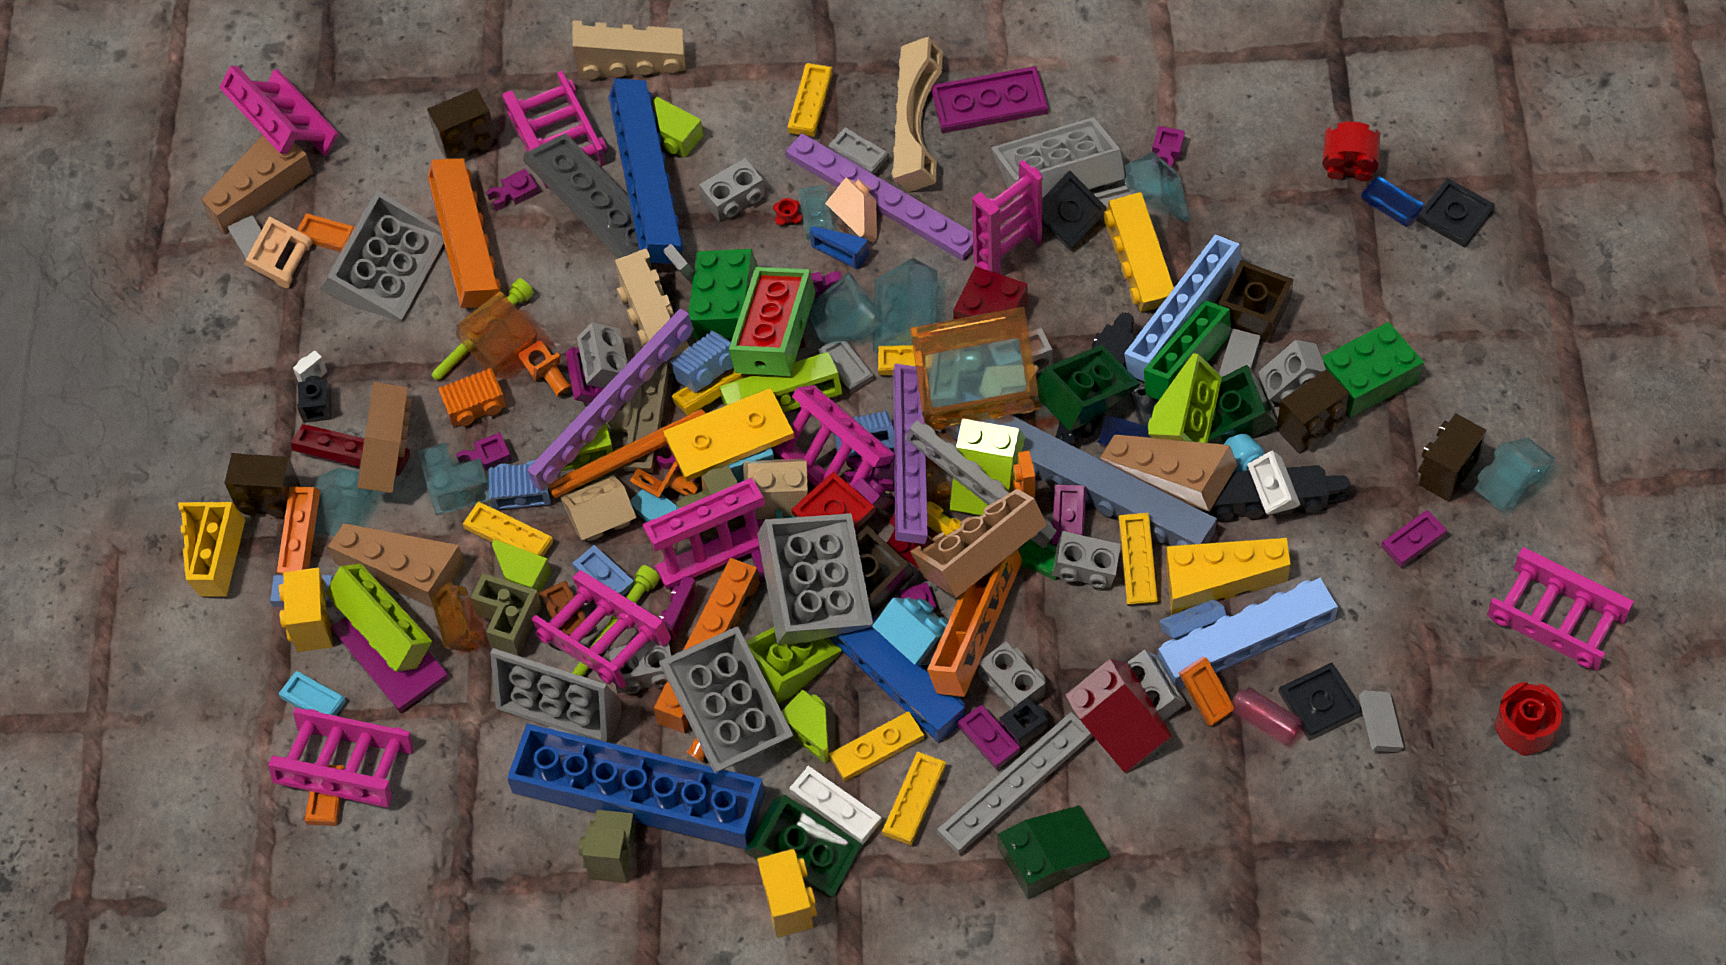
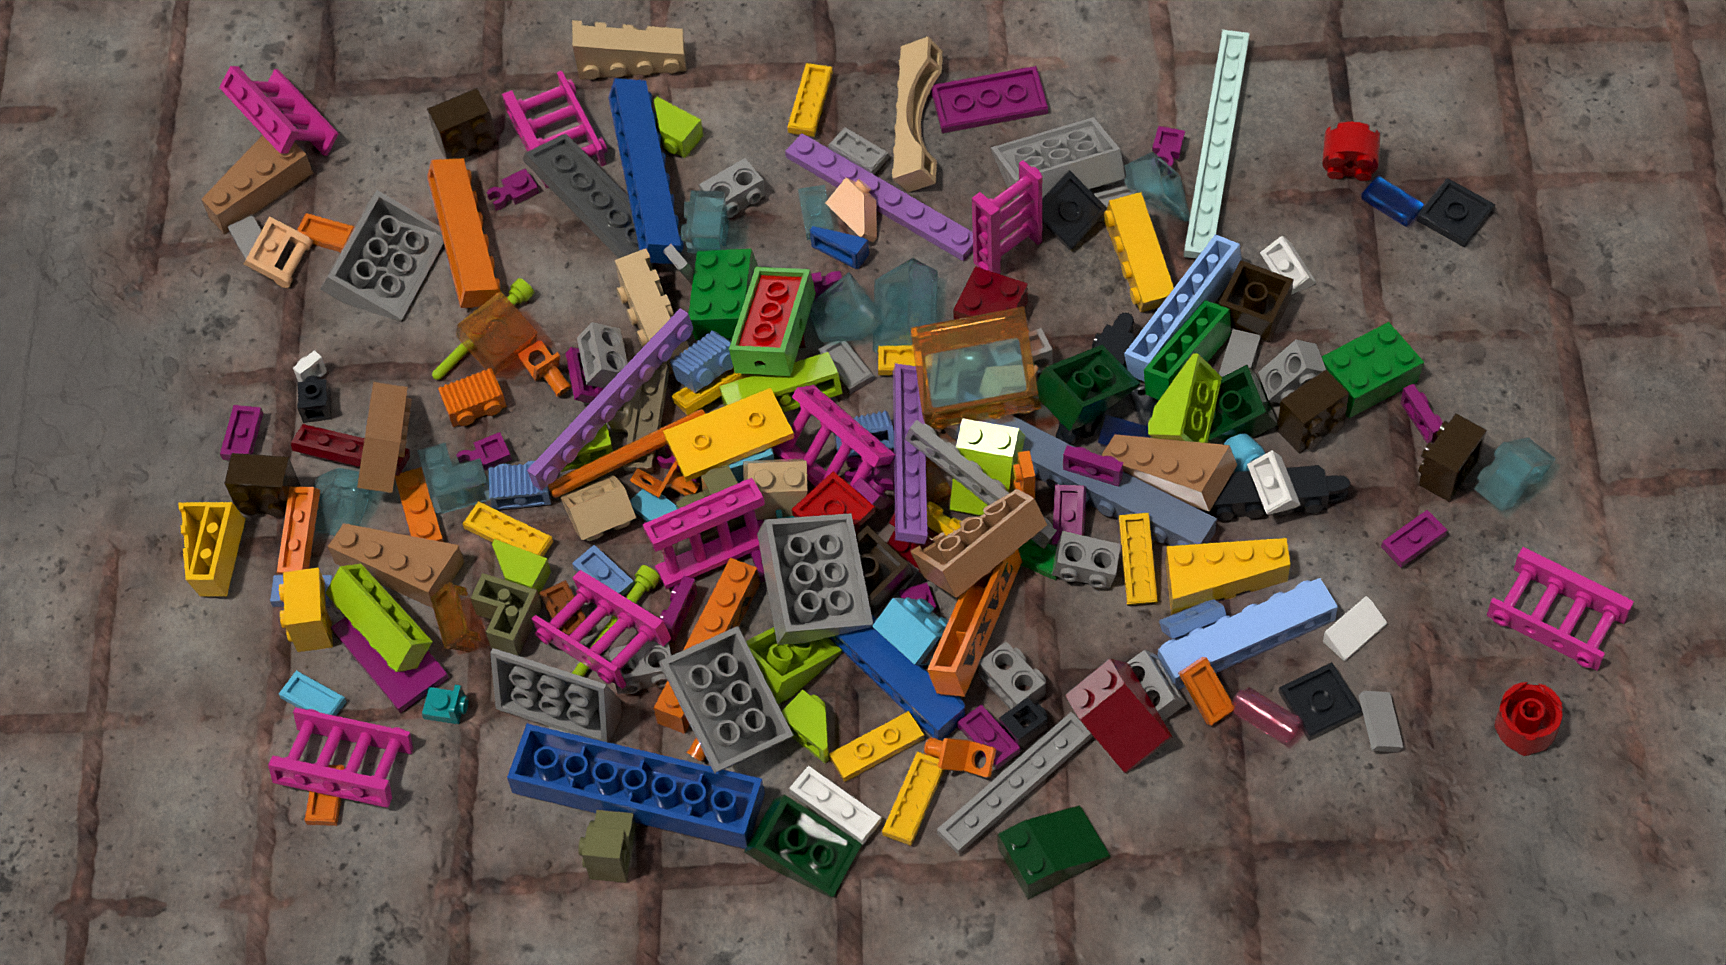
(241, 431): none -> magenta plate
(418, 505): none -> orange plate
(445, 705): none -> teal bracket
(706, 221): none -> clear light blue brick
(787, 205): red plate -> none
(787, 898): yellow brick -> none
(960, 755): none -> orange bracket
(1092, 465): none -> magenta plate
(1216, 142): none -> light aqua plate
(1285, 260): none -> white slope
(1354, 629): none -> white slope
(1418, 409): none -> magenta plate

